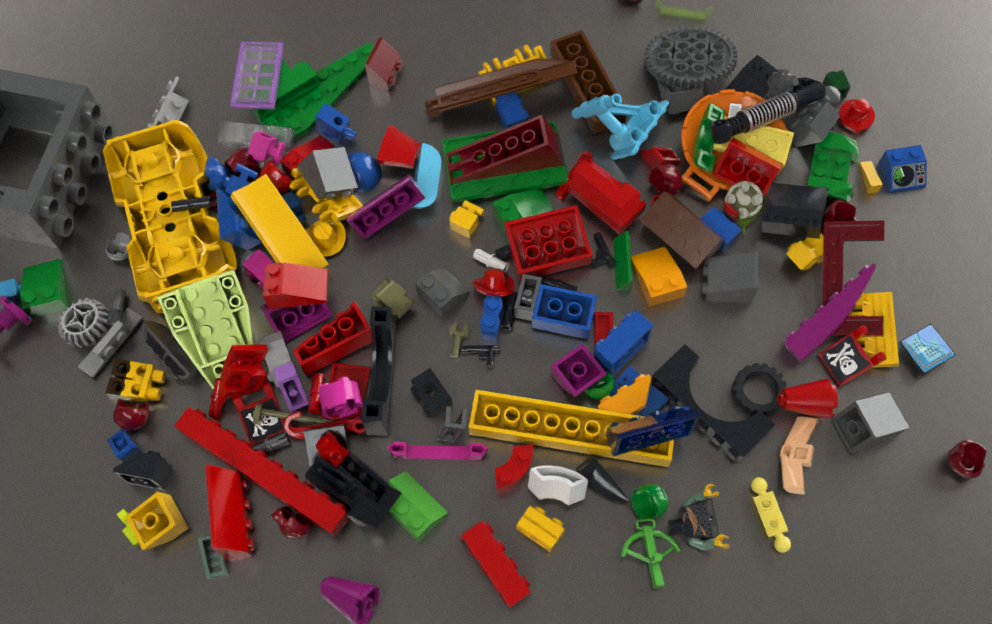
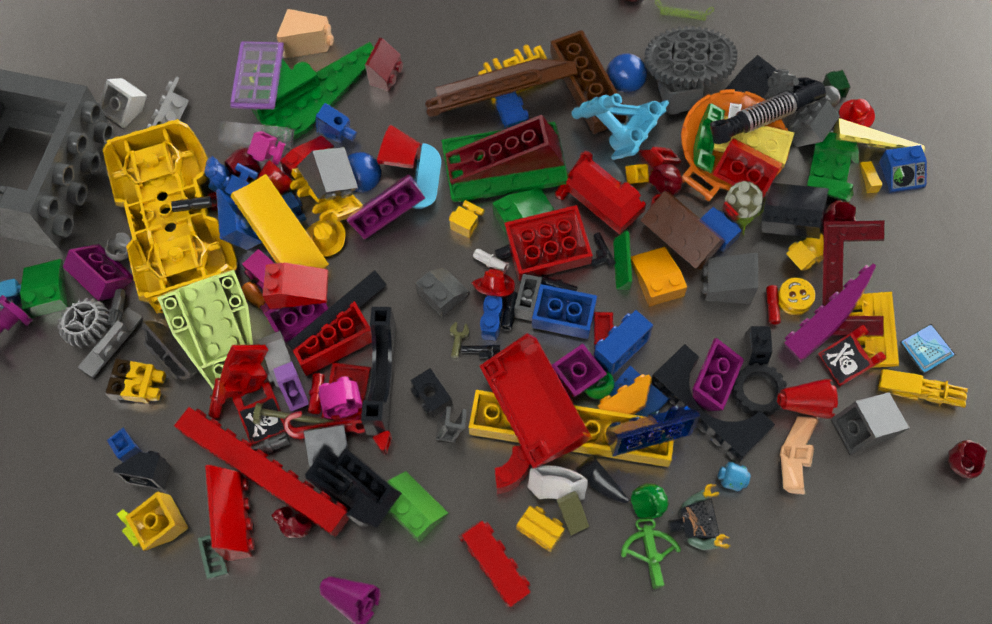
(97, 271): none -> magenta slope
(121, 101): none -> white slope
(129, 415): dark red hair -> none
(253, 294): none -> orange cone
(304, 34): none -> light nougat slope
(330, 449): red bracket -> none
(359, 293): none -> black tile
(383, 441): none -> red slope
(392, 295): olive brick -> none
(401, 450): dark pink piece -> none
(535, 401): none -> red slope
(572, 513): none -> olive tile
(627, 72): none -> blue piece
(637, 173): none -> yellow slope
(716, 377): none -> magenta slope
(734, 476): none -> dark azure head
(758, 342): none -> black torso
(770, 515): light yellow plate -> none
(773, 307): none -> red piece
(796, 296): none -> yellow head
(857, 133): none -> light yellow wedge
(915, 387): none -> yellow arm

